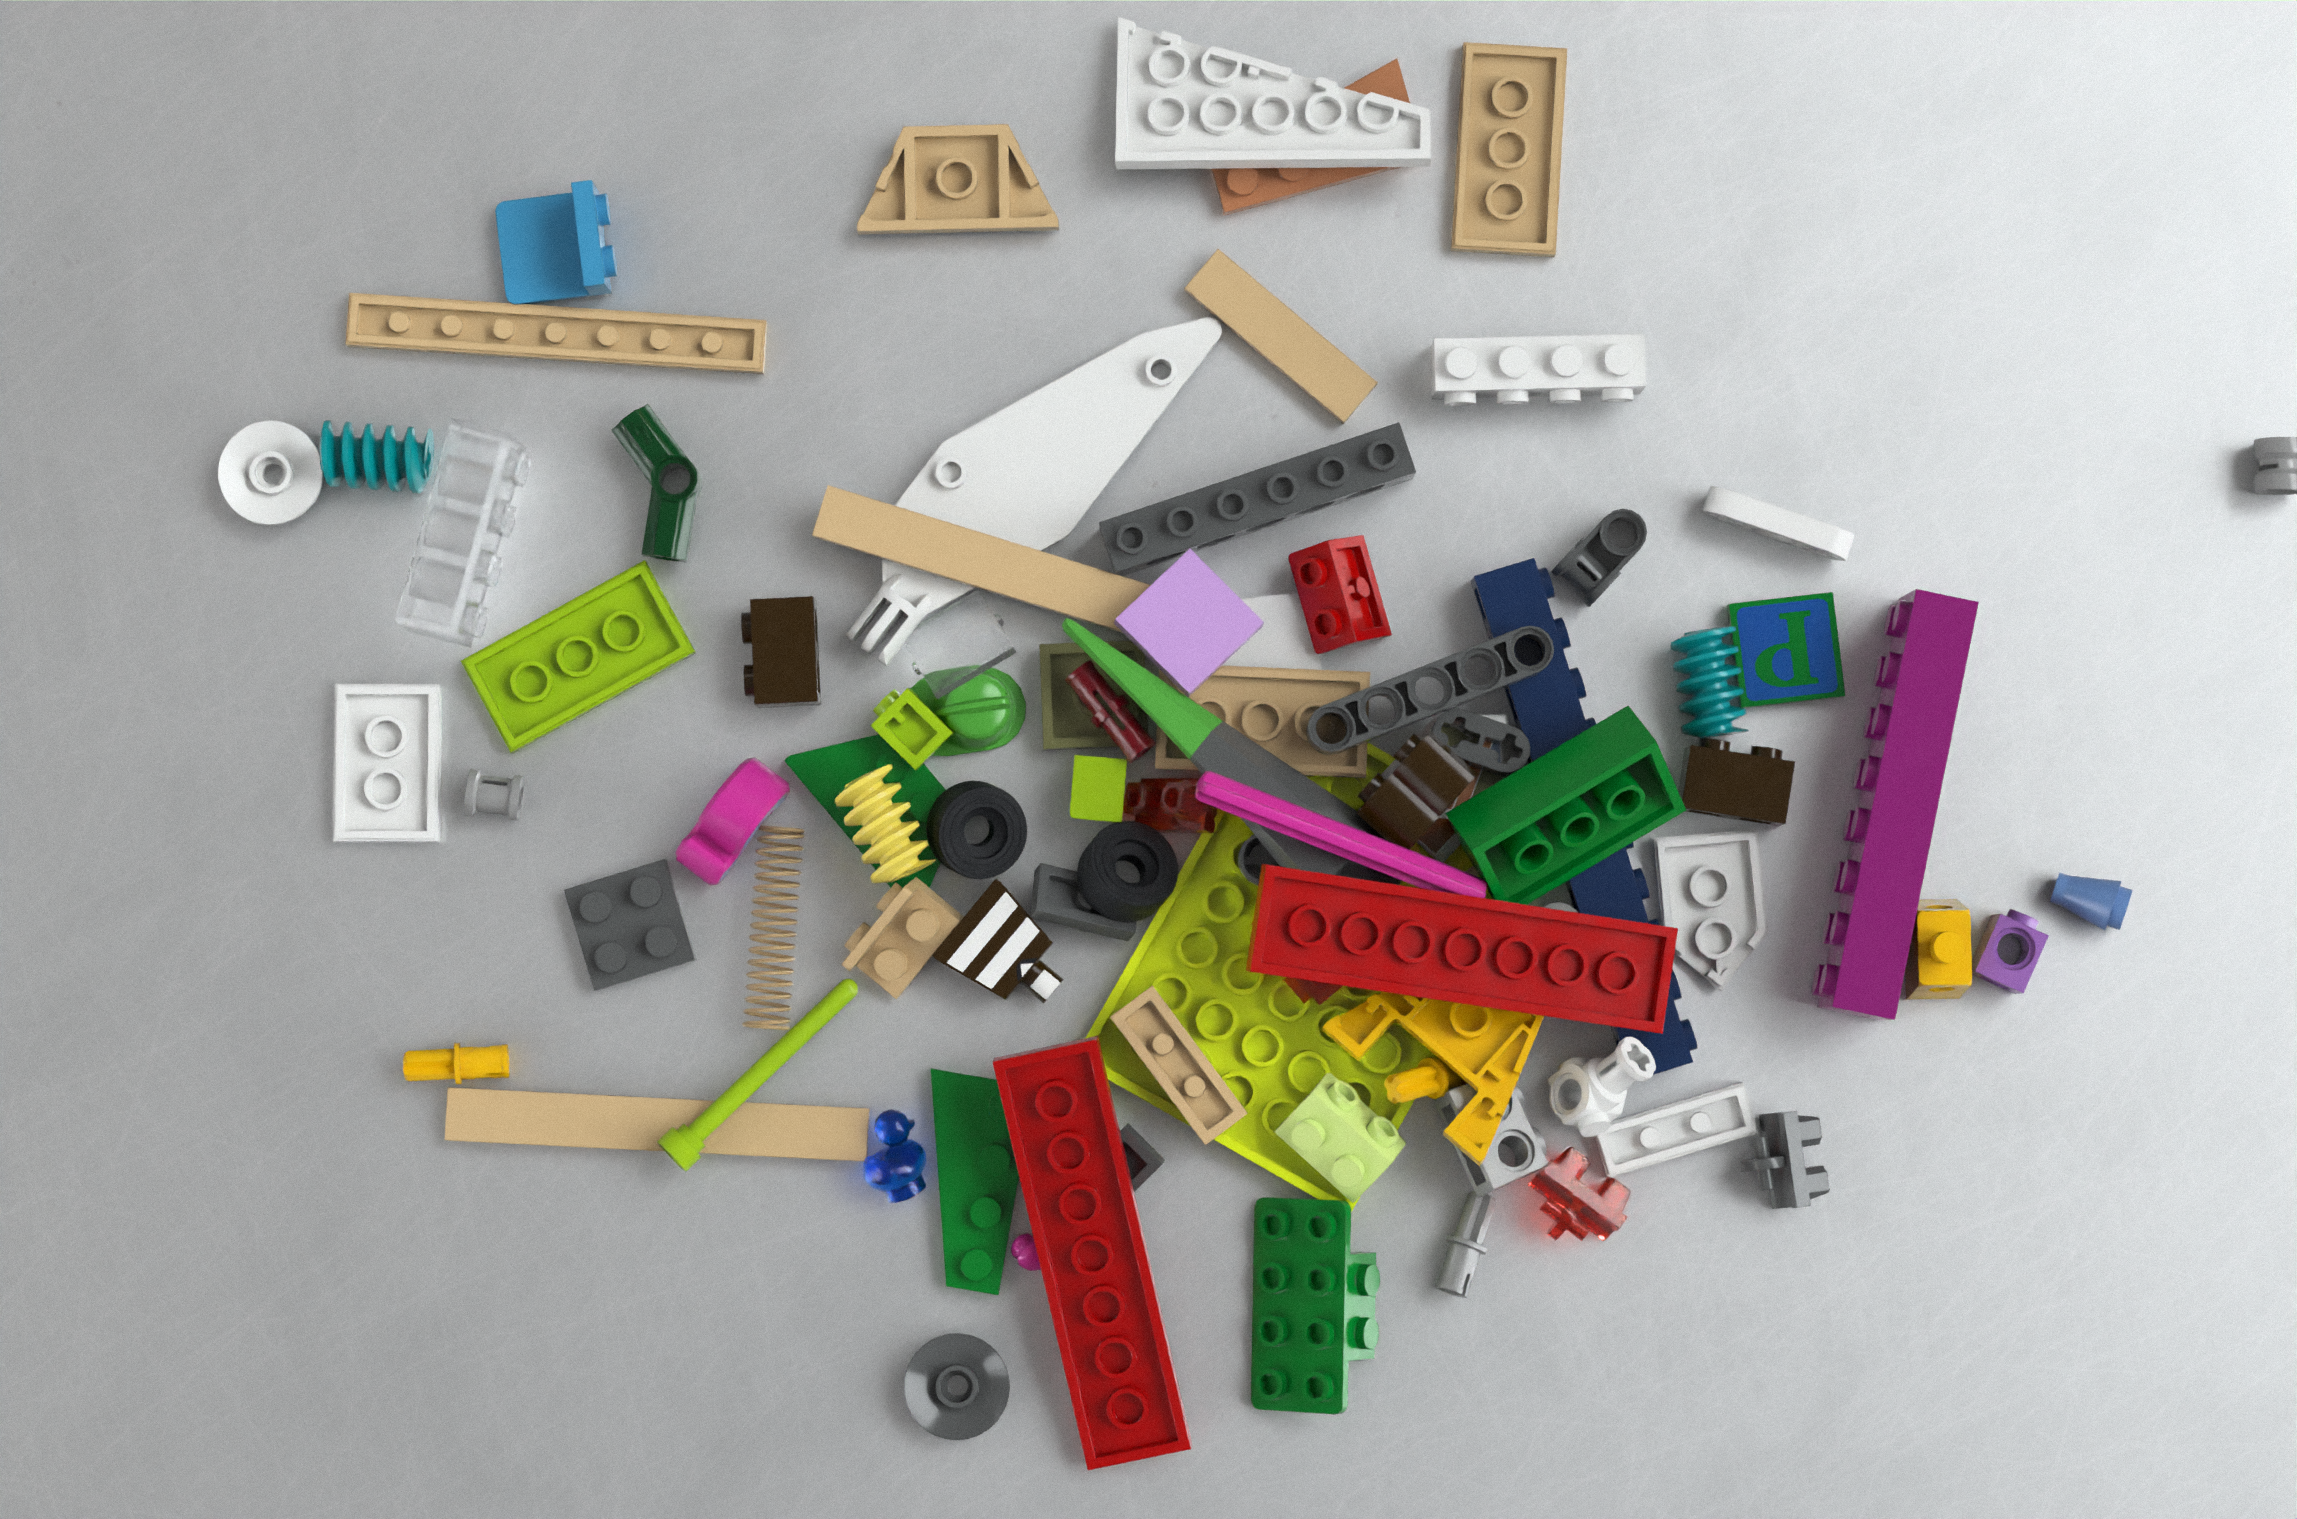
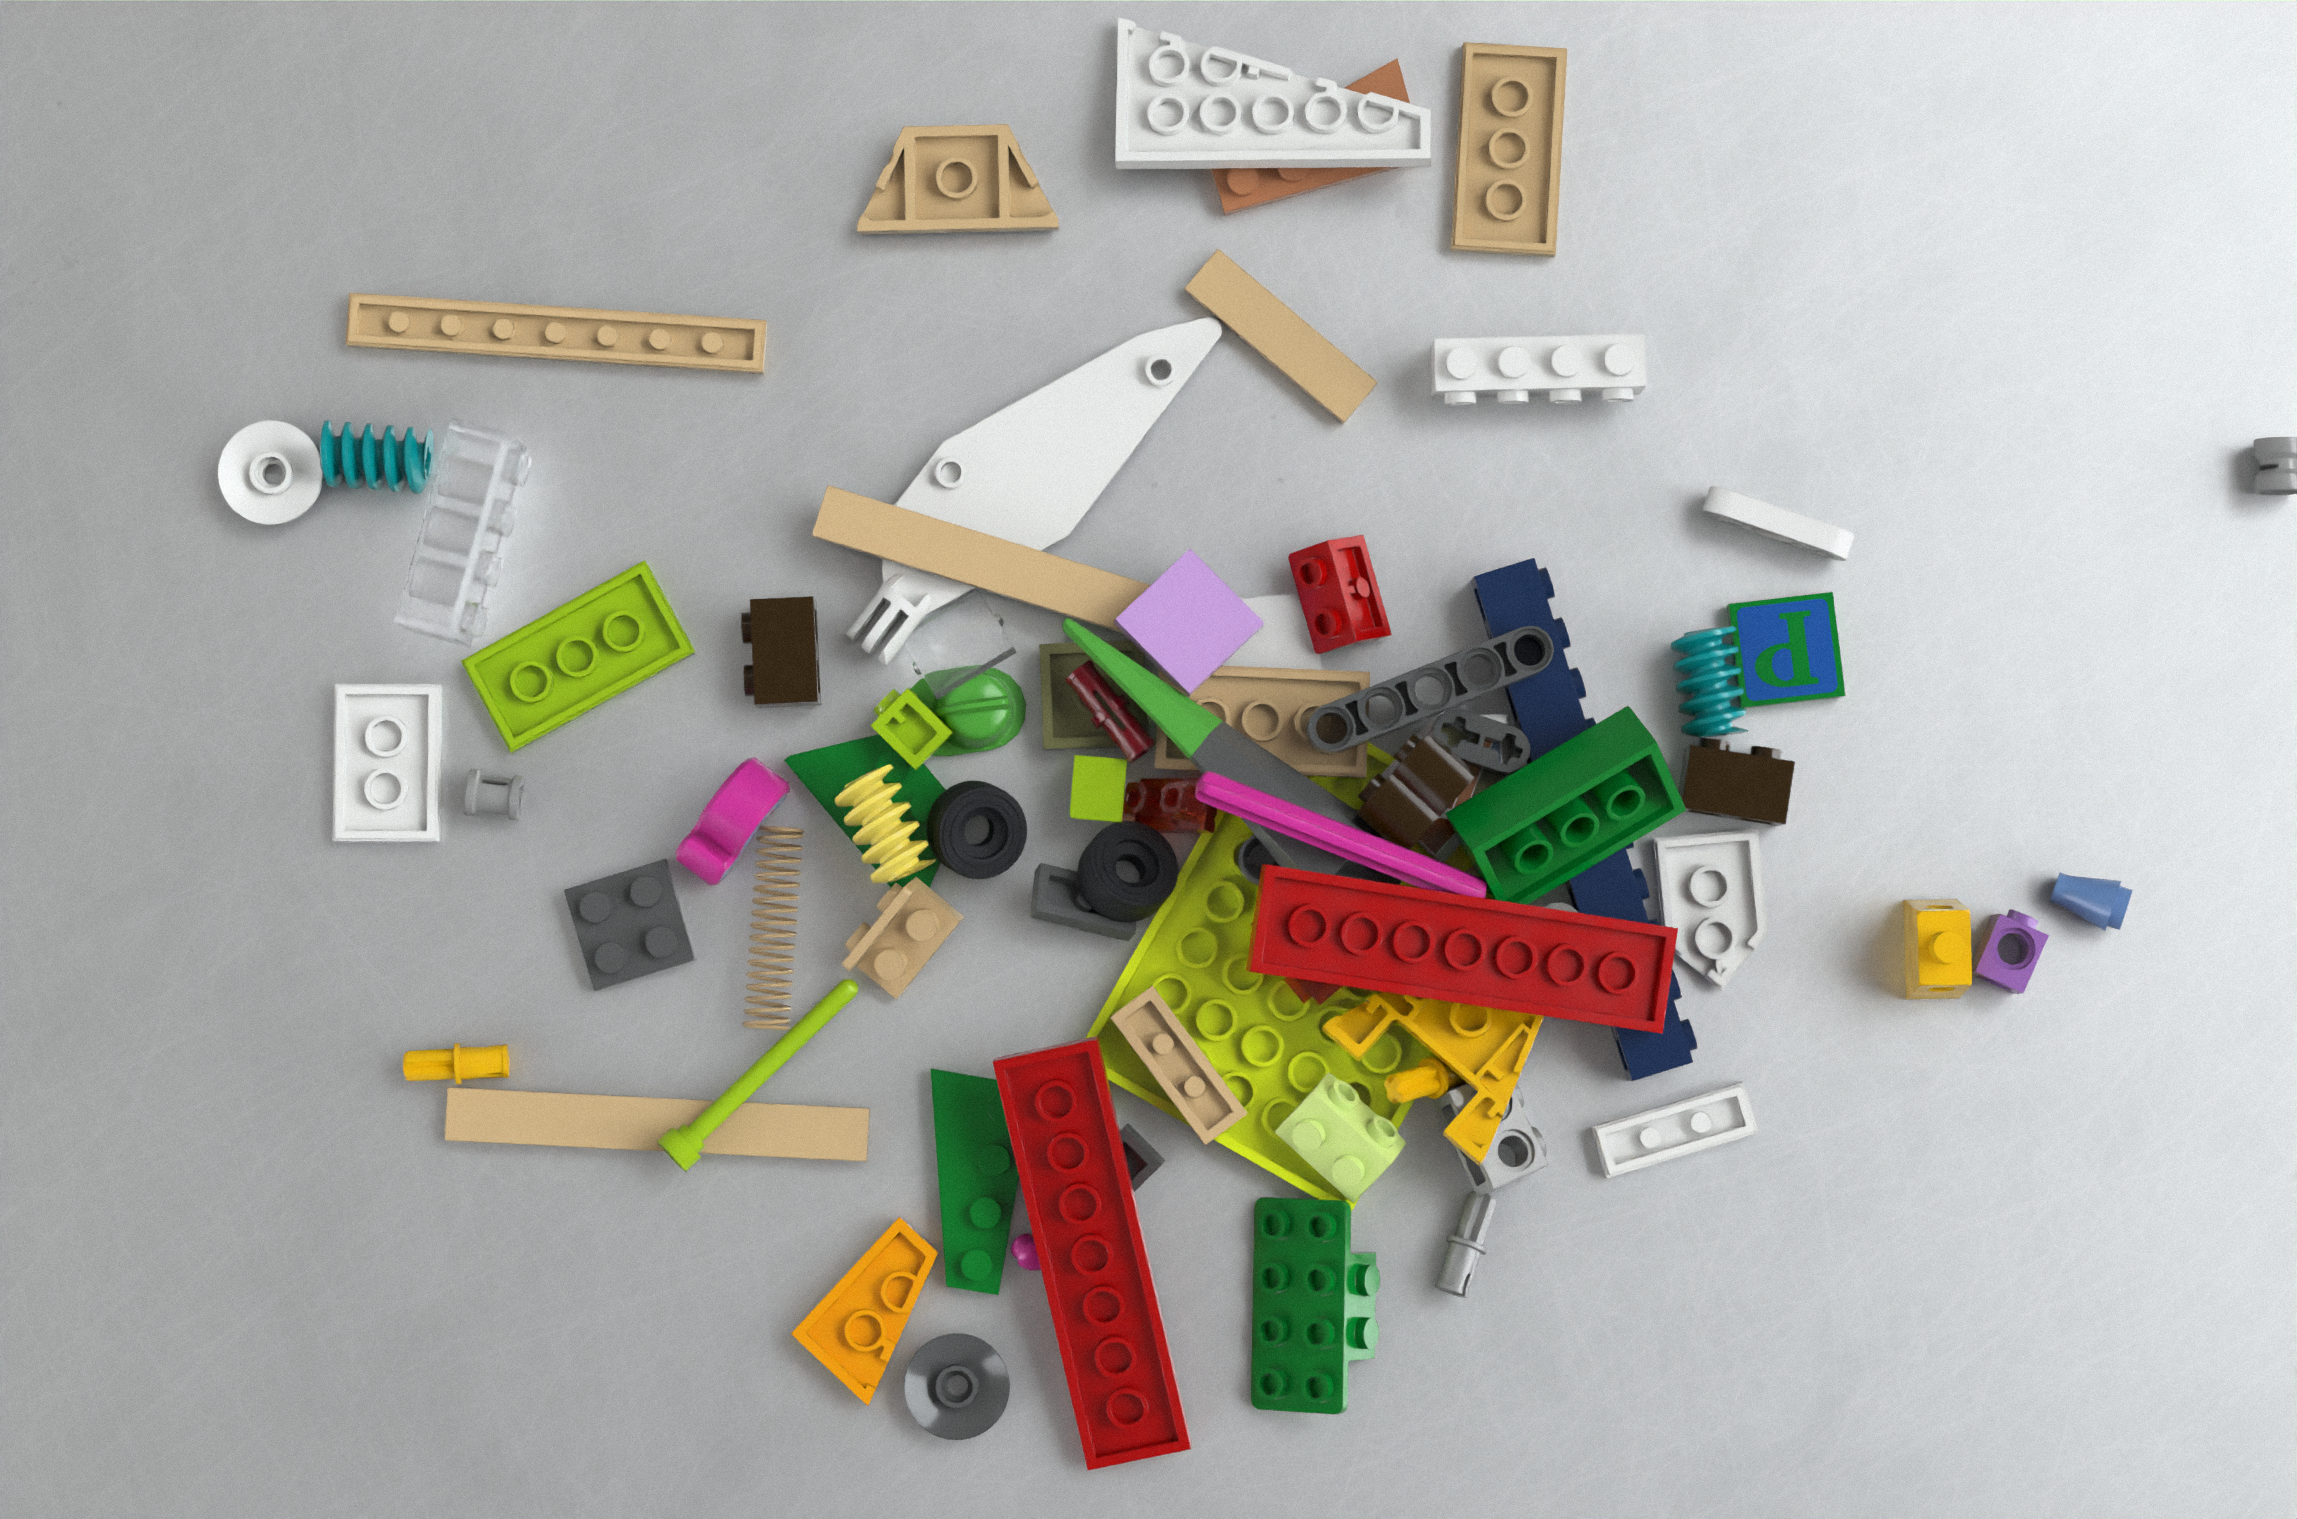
(556, 246): dark azure bracket -> none
(655, 454): dark green piece -> none
(868, 1308): none -> light orange wing
(899, 1165): clear blue animal -> none
(1000, 947): torso -> none
(1257, 499): dark grey brick -> none
(1574, 1204): clear red hips -> none
(1594, 1090): white connector -> none
(1600, 556): dark grey piece -> none
(1781, 1159): dark grey hips -> none
(1896, 805): magenta brick -> none

